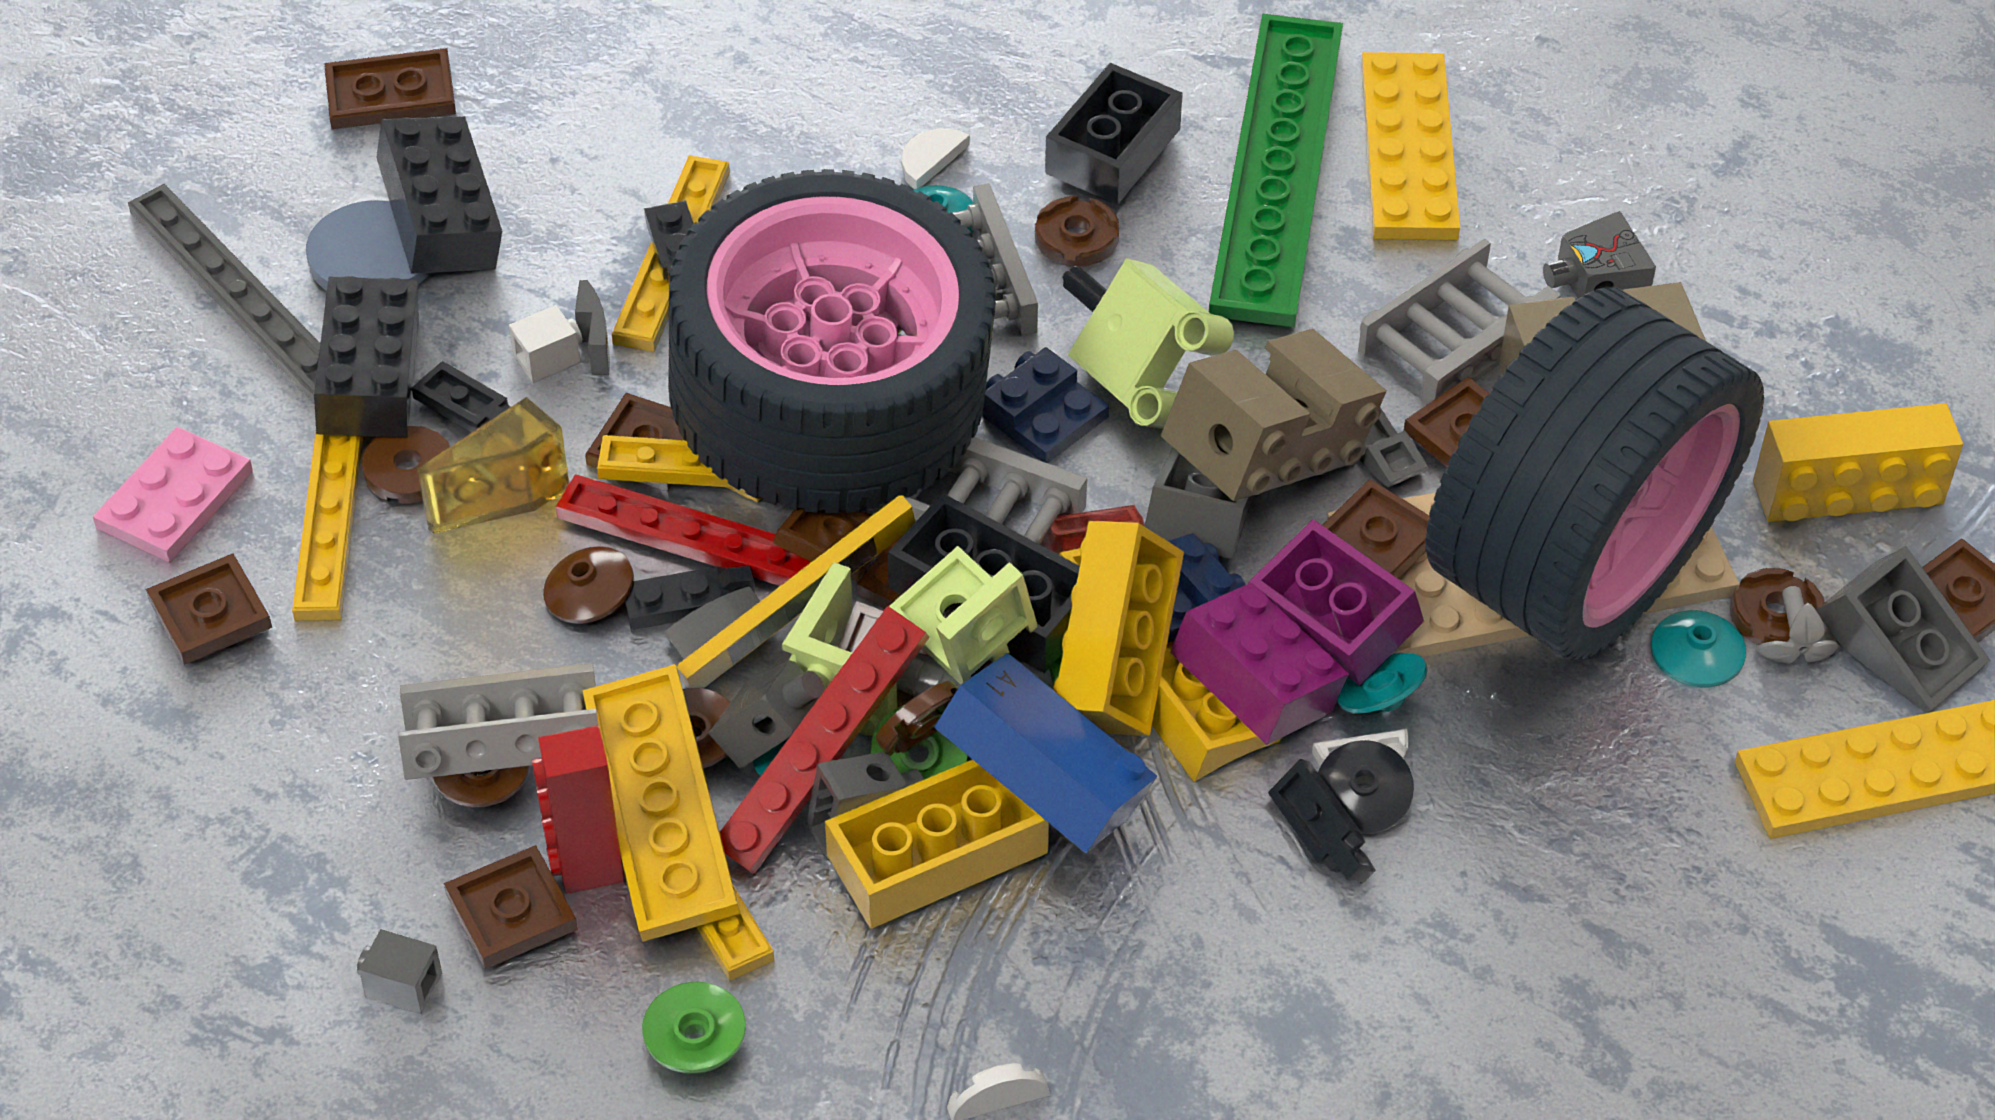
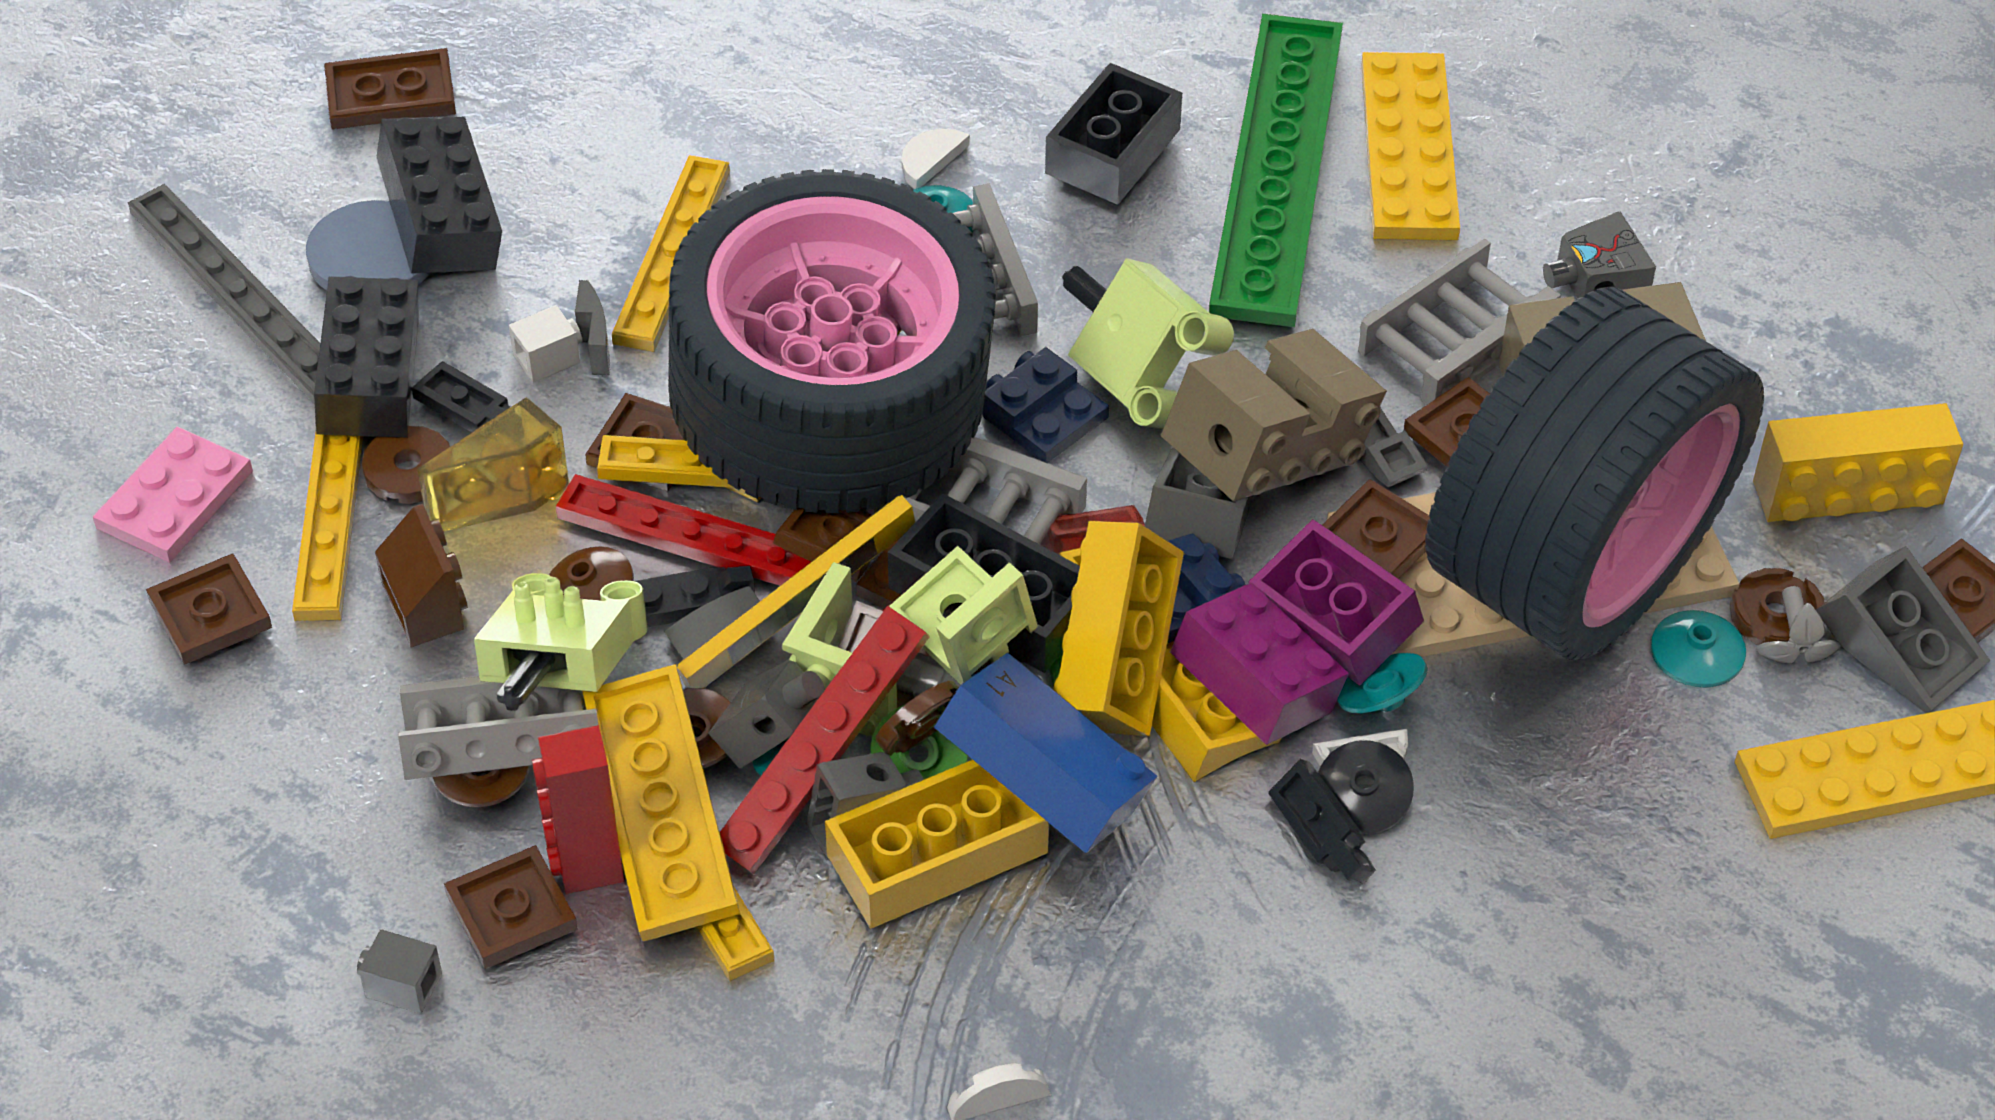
(421, 578): none -> reddish brown slope
(557, 638): none -> yellowish green piece
(667, 228): black hinge -> none
(690, 1010): bright green dish -> none
(1076, 248): reddish brown tile -> none

